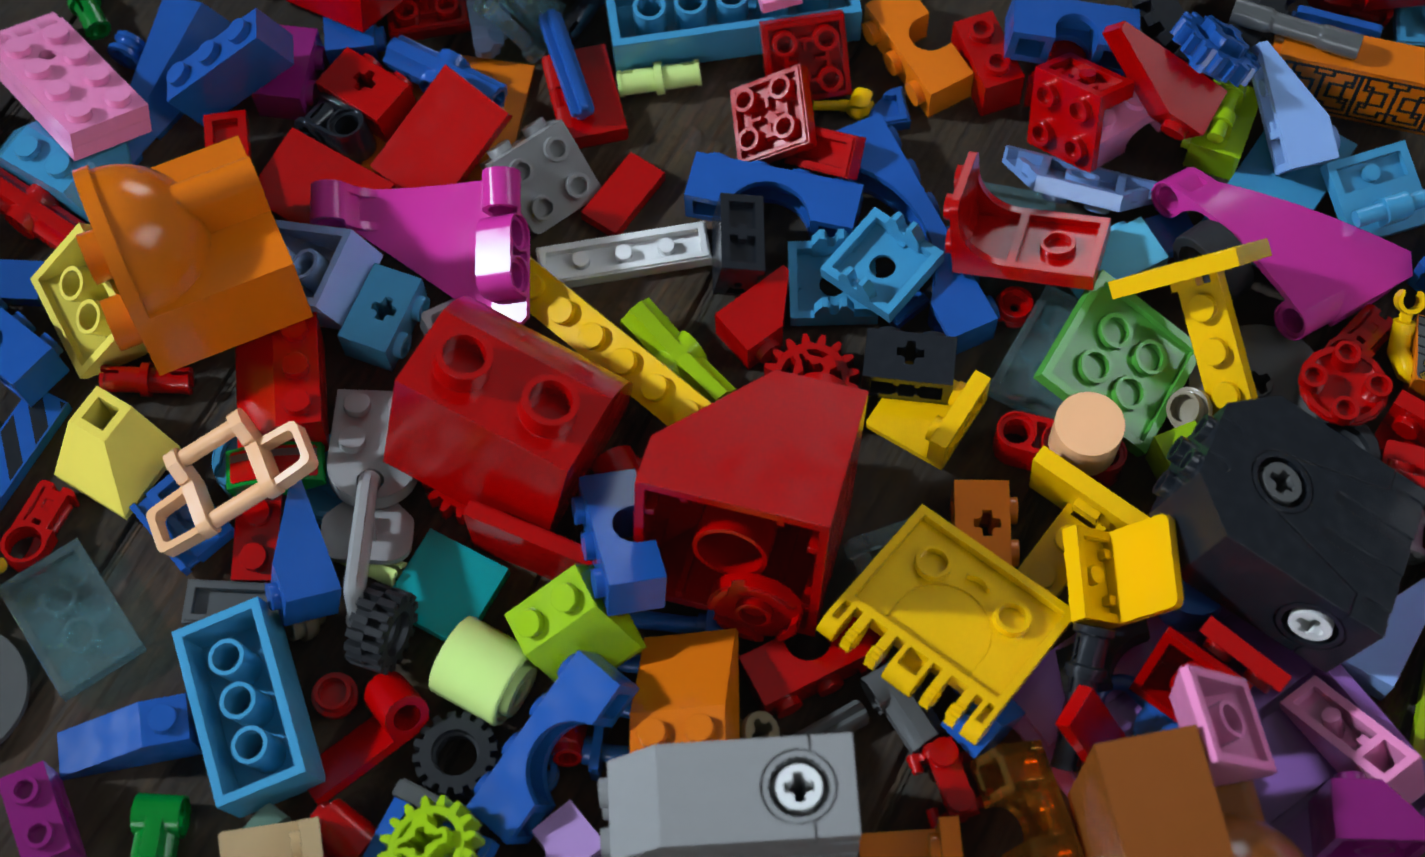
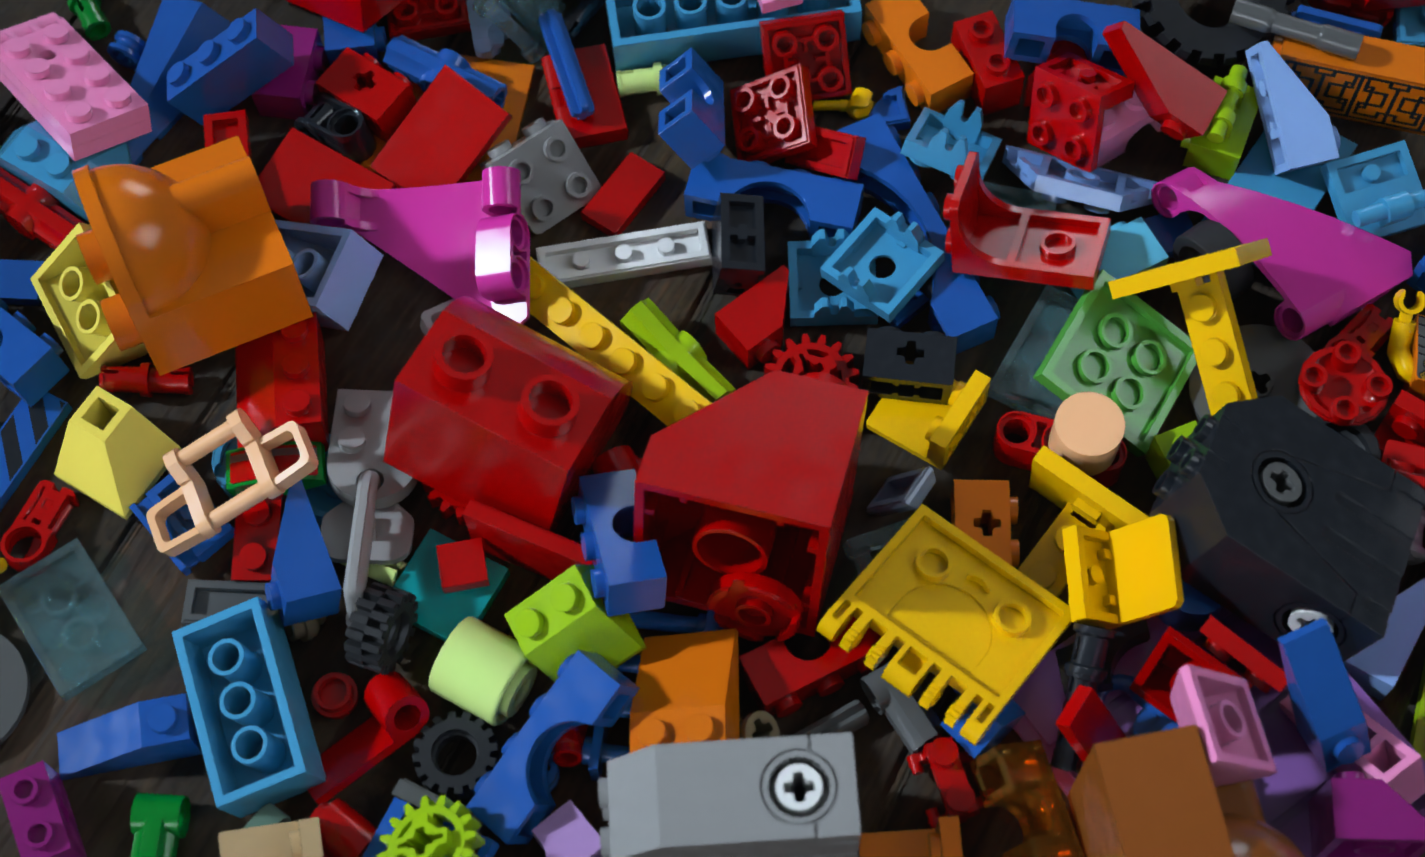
(384, 317): dark azure brick -> none
(462, 565): none -> red tile
(695, 117): none -> blue arch
(902, 492): none -> sand blue tile
(946, 139): none -> dark azure piece
(1016, 297): red plate -> none
(1188, 405): dark tan plate -> none
(1215, 49): blue gear -> none
(1323, 696): none -> blue slope

